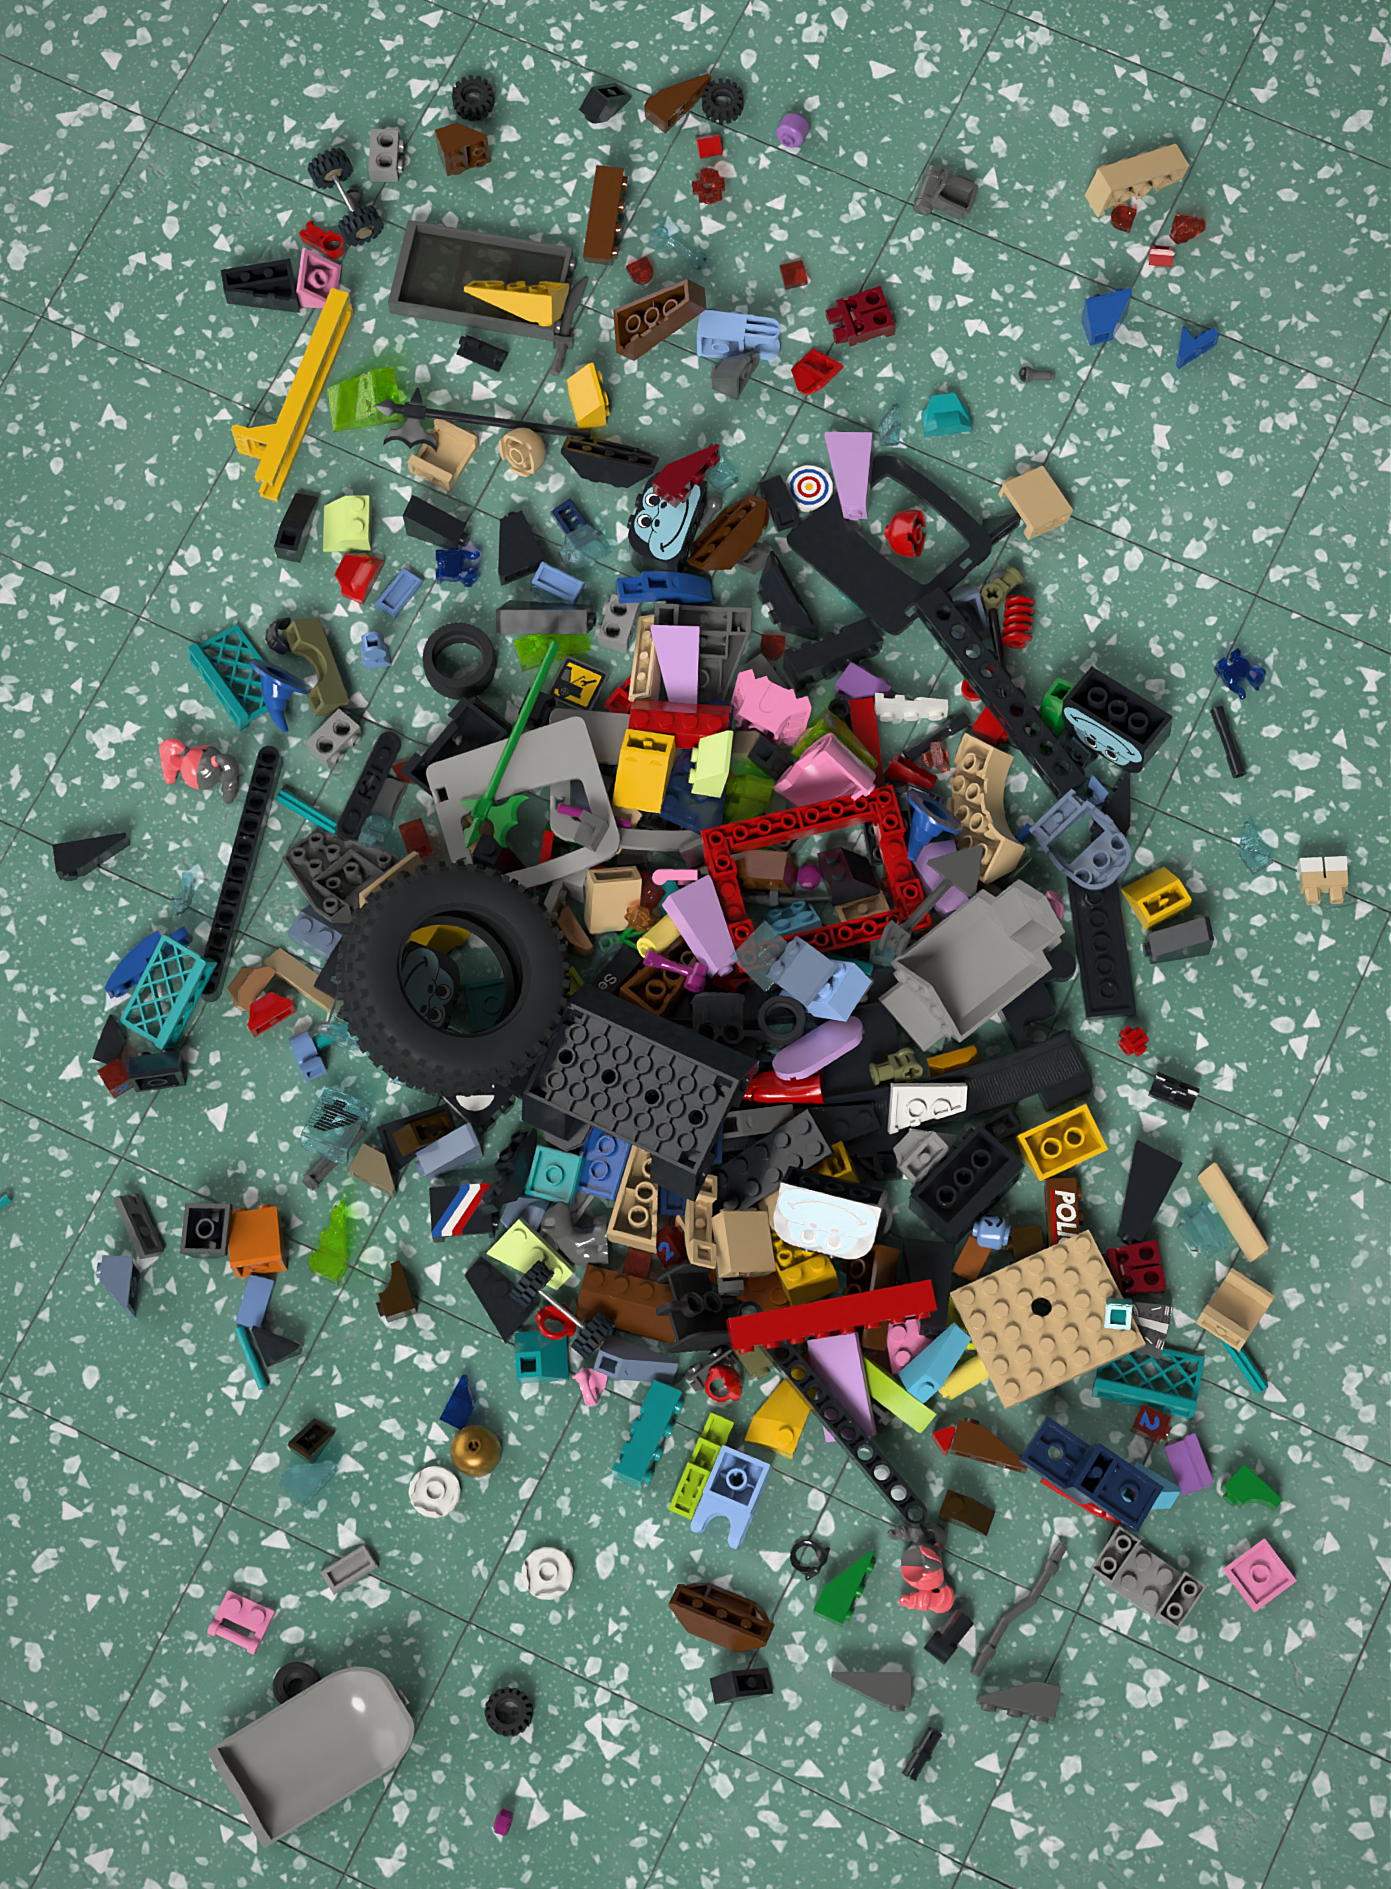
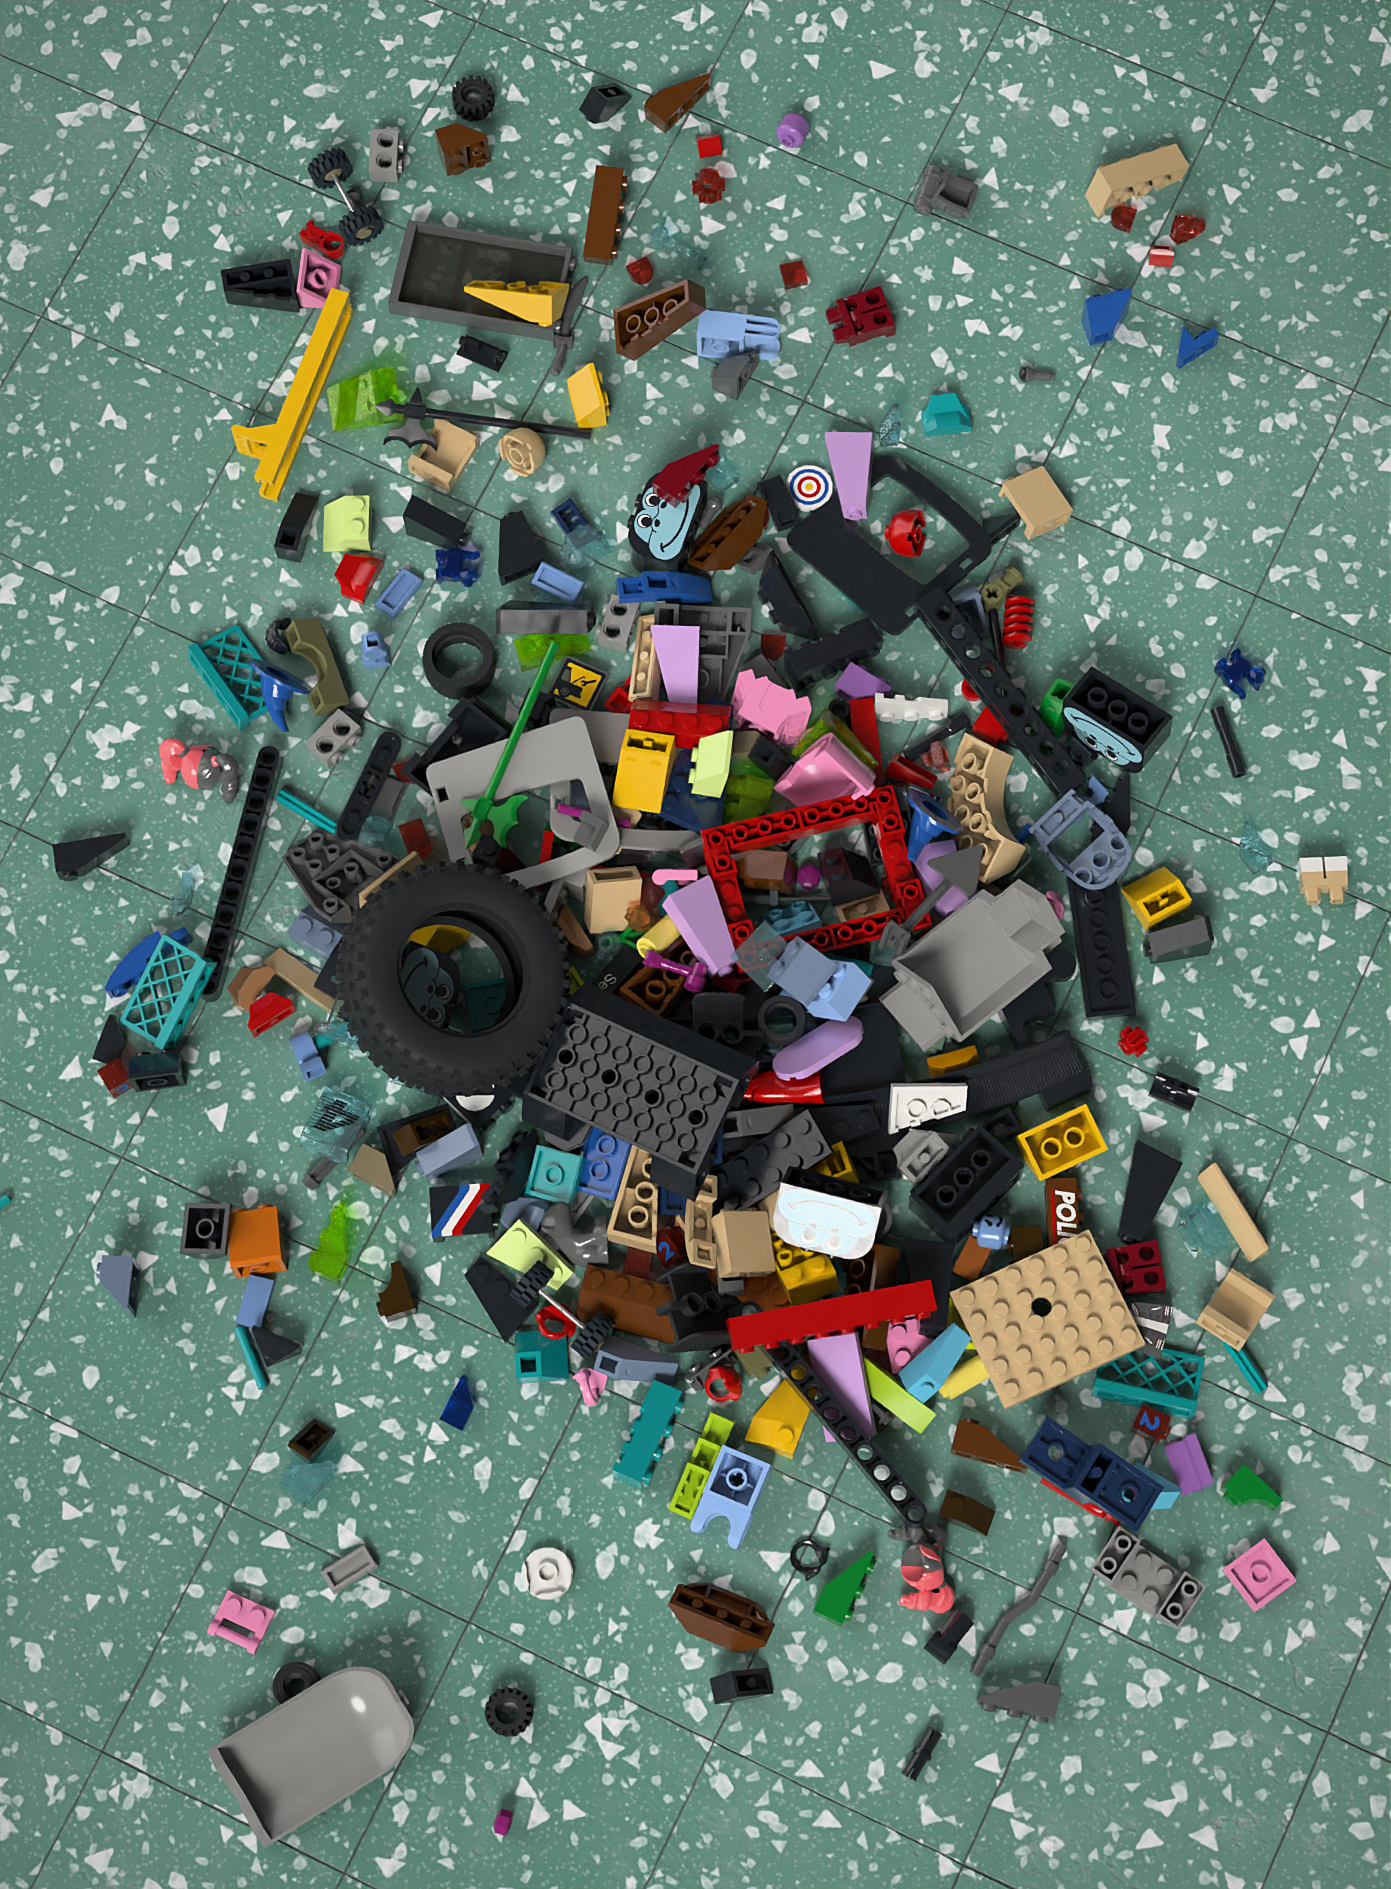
(139, 1225): dark grey hinge -> none
(434, 1492): white tile -> none
(477, 1462): pearl gold cylinder -> none
(608, 461): black wedge -> none
(722, 89): black tyre -> none
(814, 371): red slope -> none
(883, 1688): dark grey slope -> none
(897, 1067): olive connector -> none
(943, 1439): red slope -> none
(1118, 1313): slope -> none

